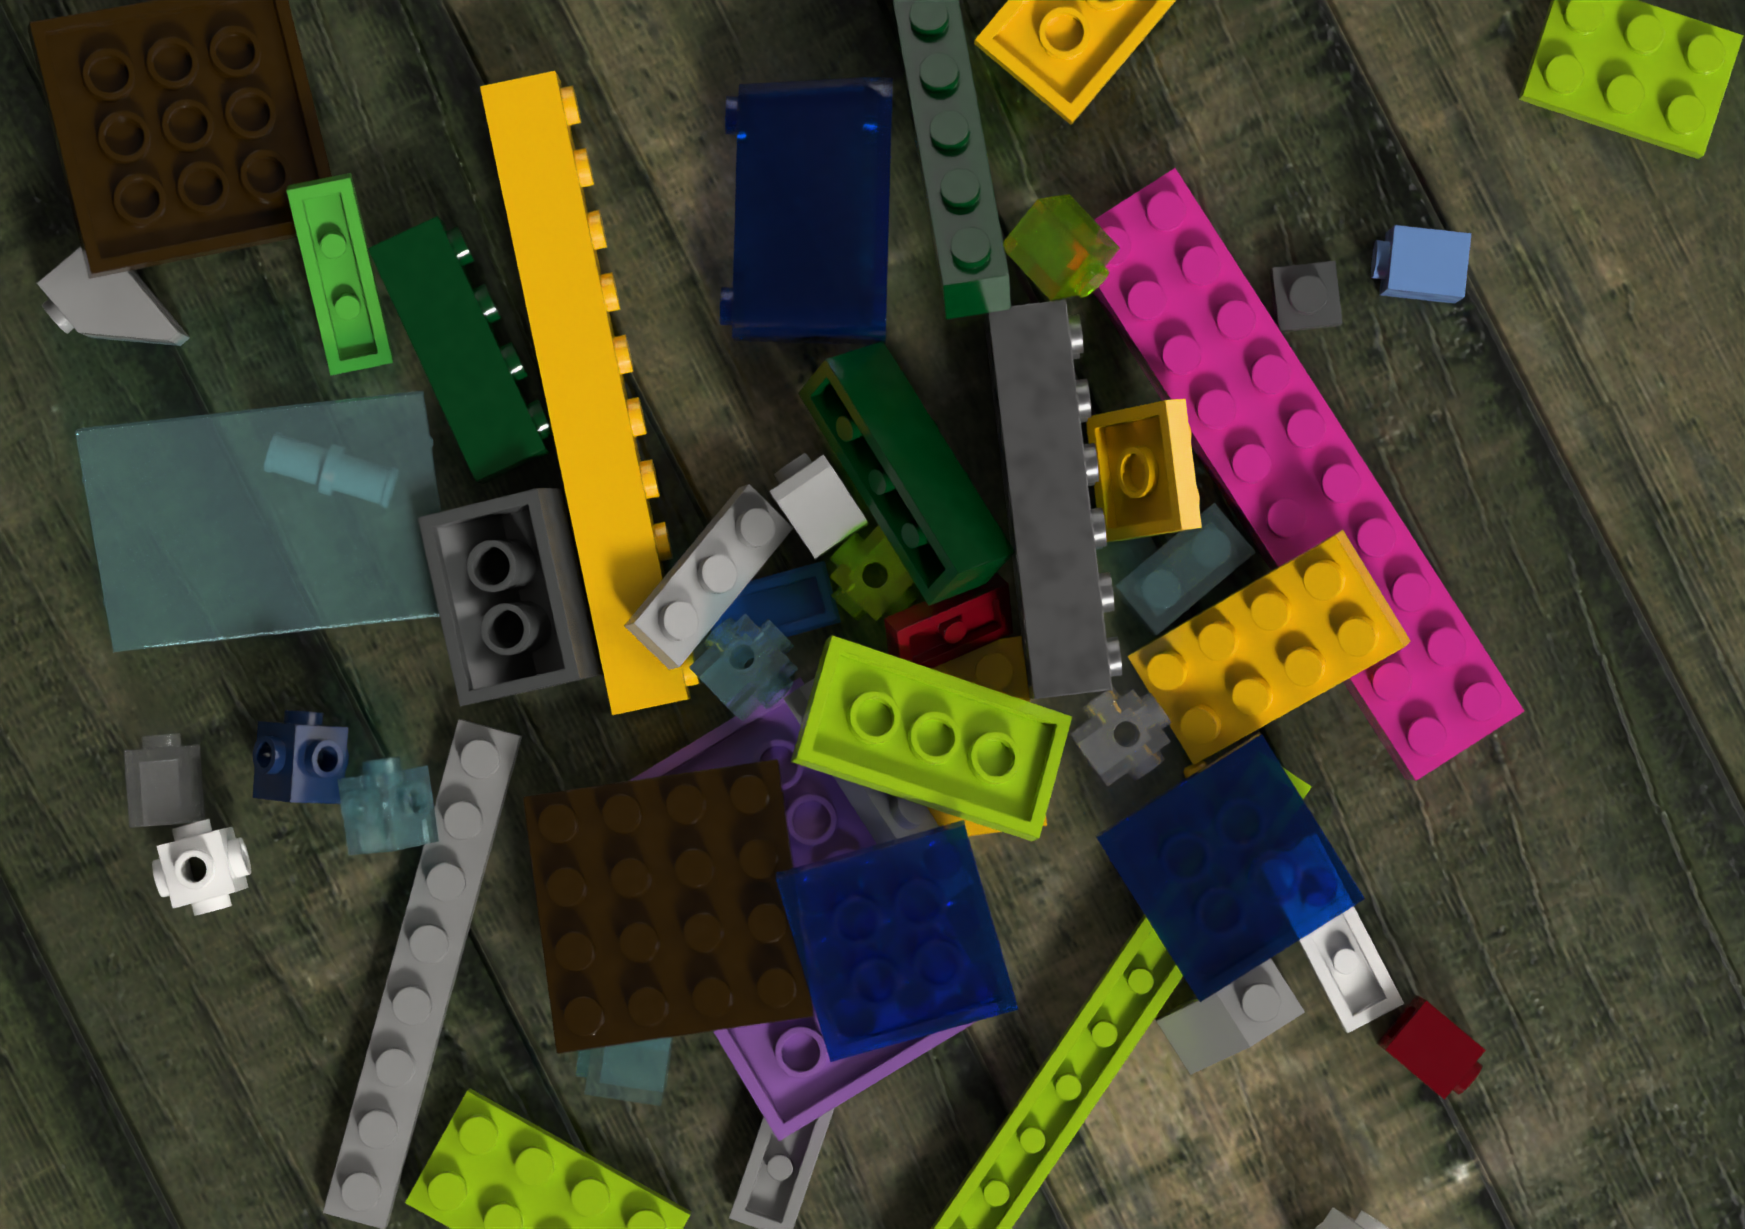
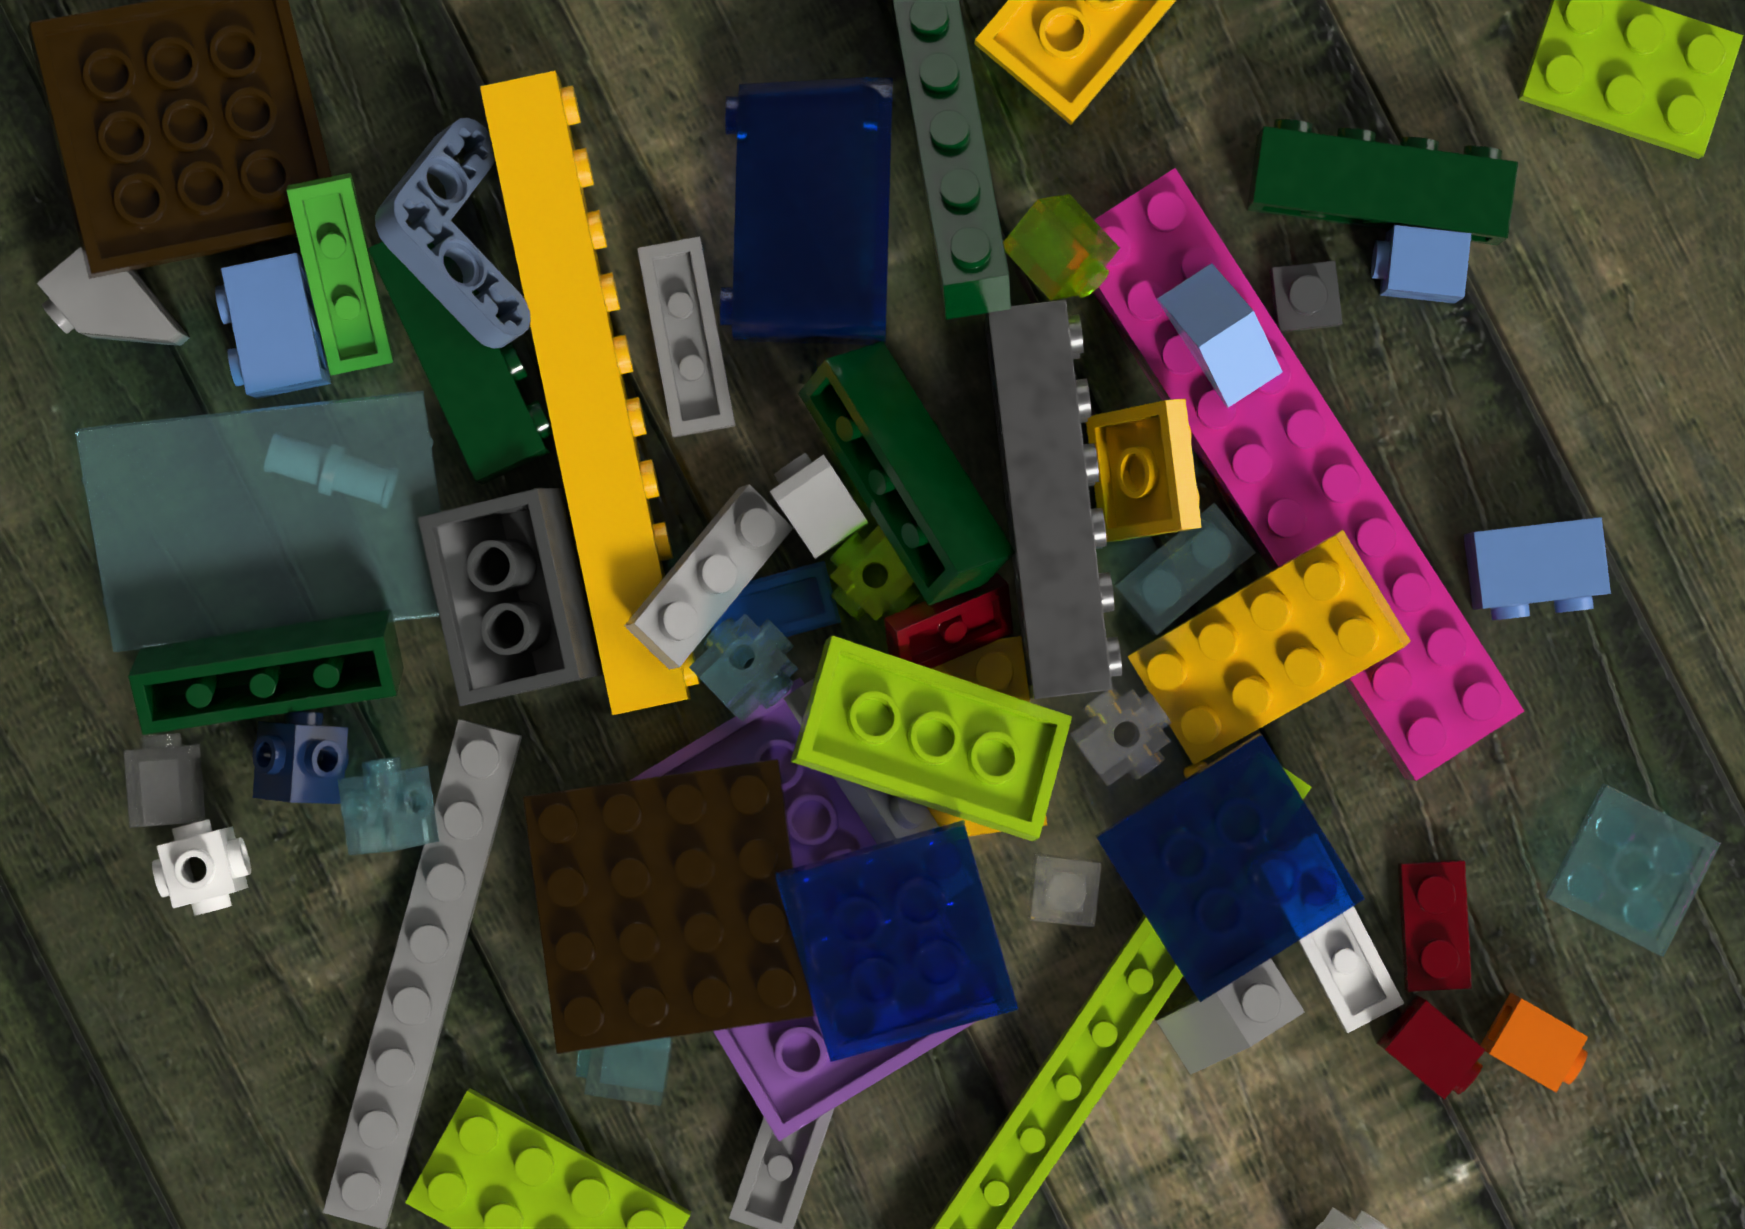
(266, 672): none -> dark green brick
(272, 327): none -> medium blue brick
(432, 223): none -> sand blue beam
(686, 337): none -> light grey plate
(1064, 889): none -> clear brick
(1221, 334): none -> slope
(1380, 183): none -> dark green brick
(1434, 925): none -> dark red plate
(1535, 565): none -> medium blue brick
(1536, 1043): none -> orange brick
(1632, 870): none -> clear light blue plate

